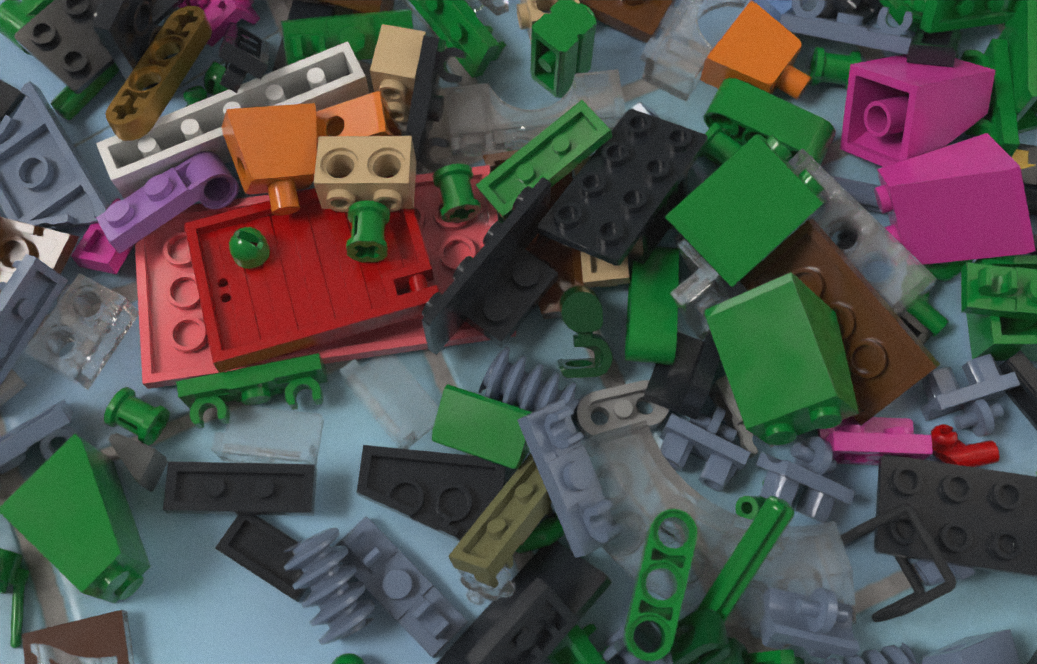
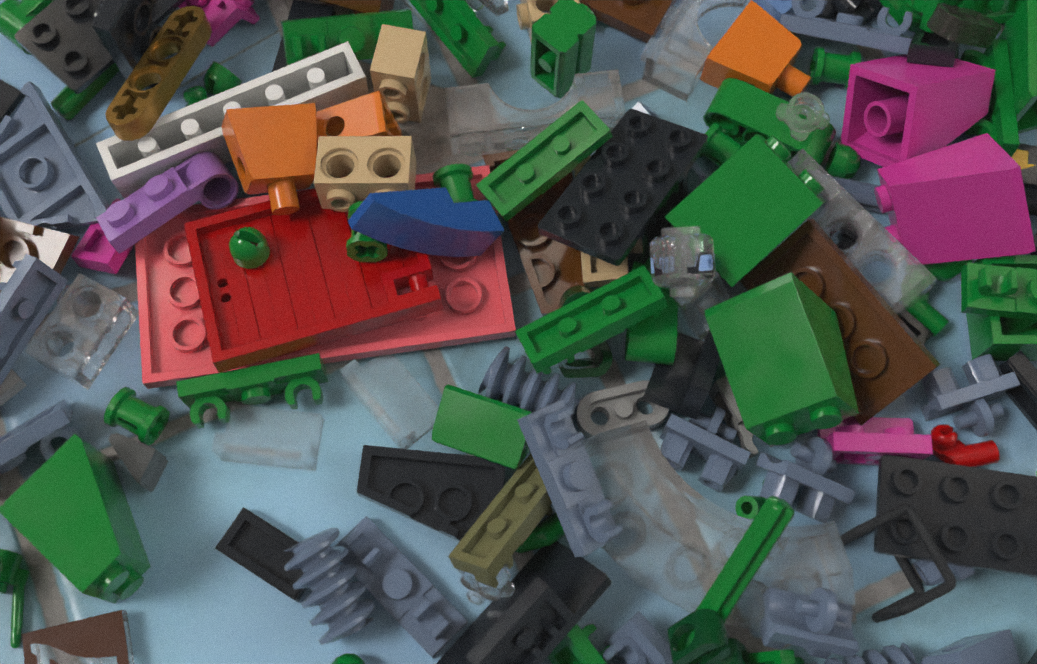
(240, 488): black plate -> none
(243, 55): black plate -> none
(426, 102): black plate -> none
(428, 222): none -> blue slope
(498, 284): black bracket -> none
(591, 320): none -> green plate
(675, 563): green beam -> none
(682, 260): none -> clear head
(805, 104): none -> clear plate
(843, 161): none -> green hinge
(963, 25): none -> clear smoke beam

